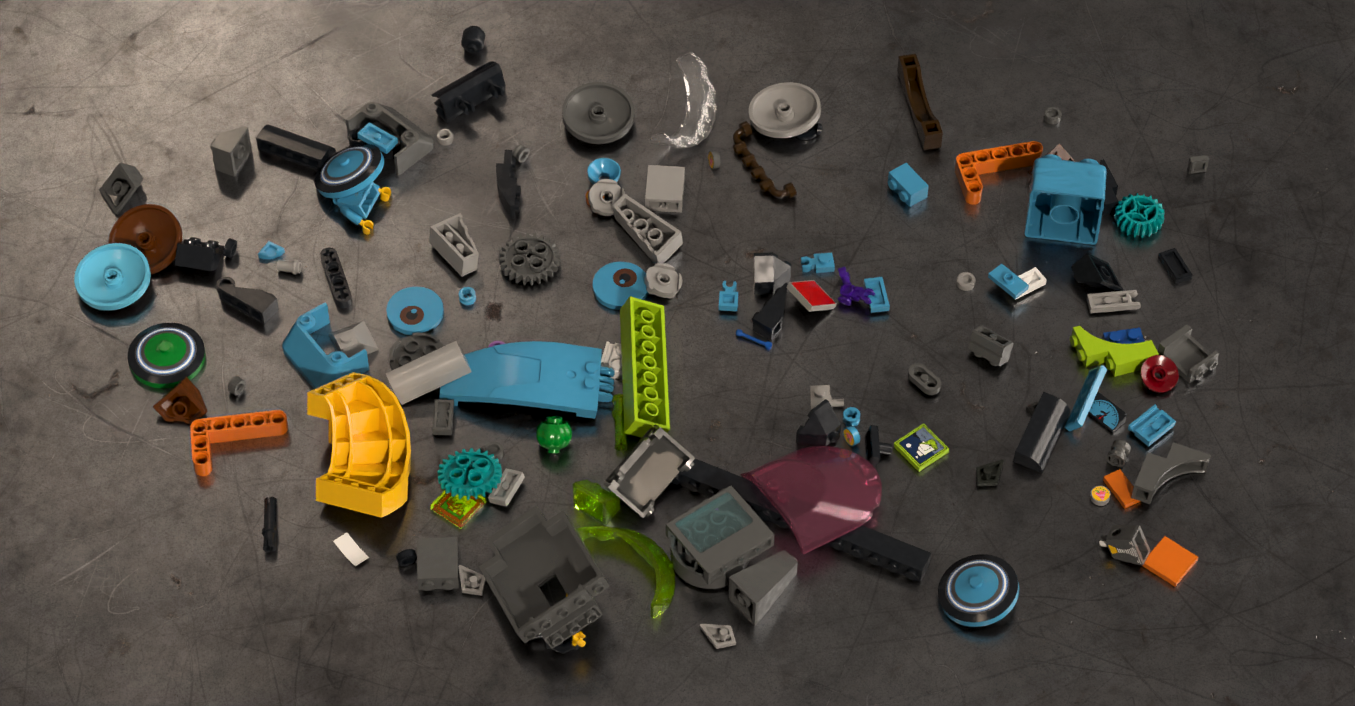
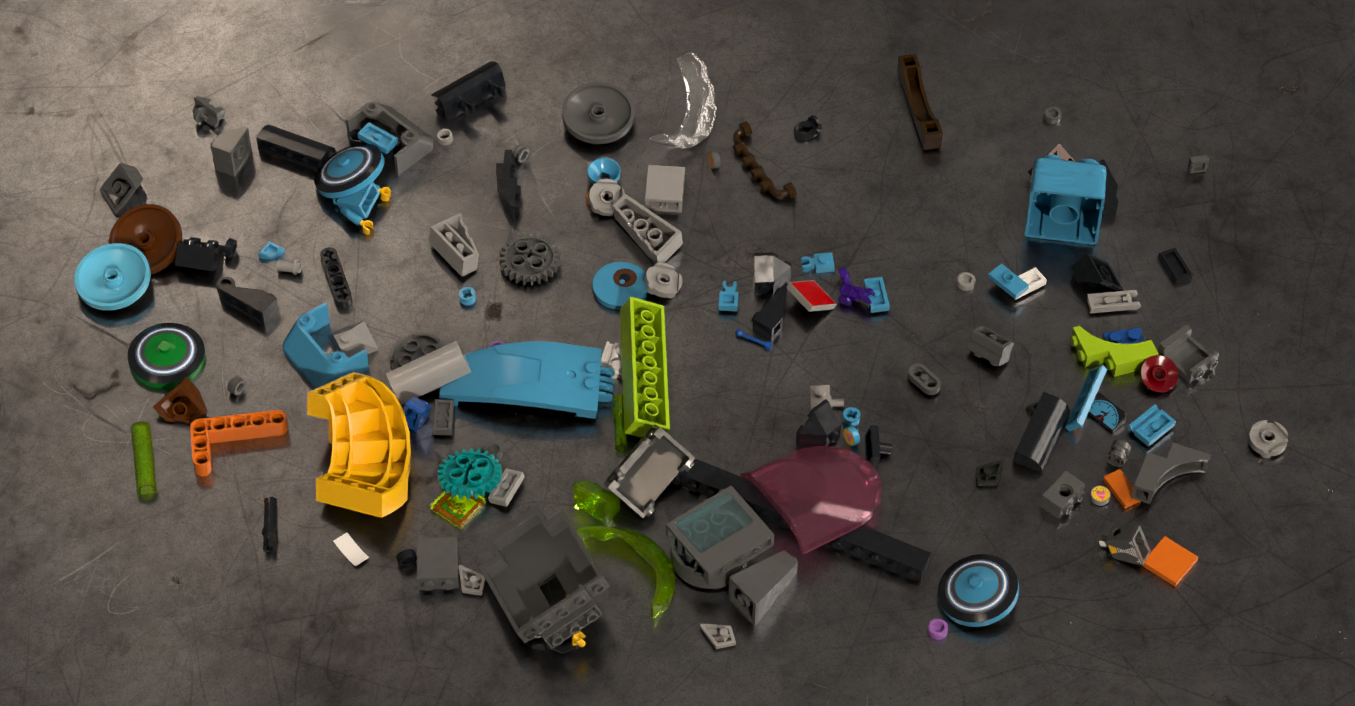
(143, 458): none -> clear neon green brick
(205, 111): none -> dark grey hips
(415, 310): dark azure tile -> none
(416, 413): none -> blue slope
(473, 39): black head -> none
(554, 434): green plant -> none
(784, 110): light grey dish -> none
(908, 184): dark azure brick -> none
(921, 447): tile -> none
(937, 629): none -> medium lavender tile
(974, 163): orange beam -> none
(1063, 495): none -> dark grey brick
(1140, 211): teal gear -> none
(1264, 447): none -> light grey plate

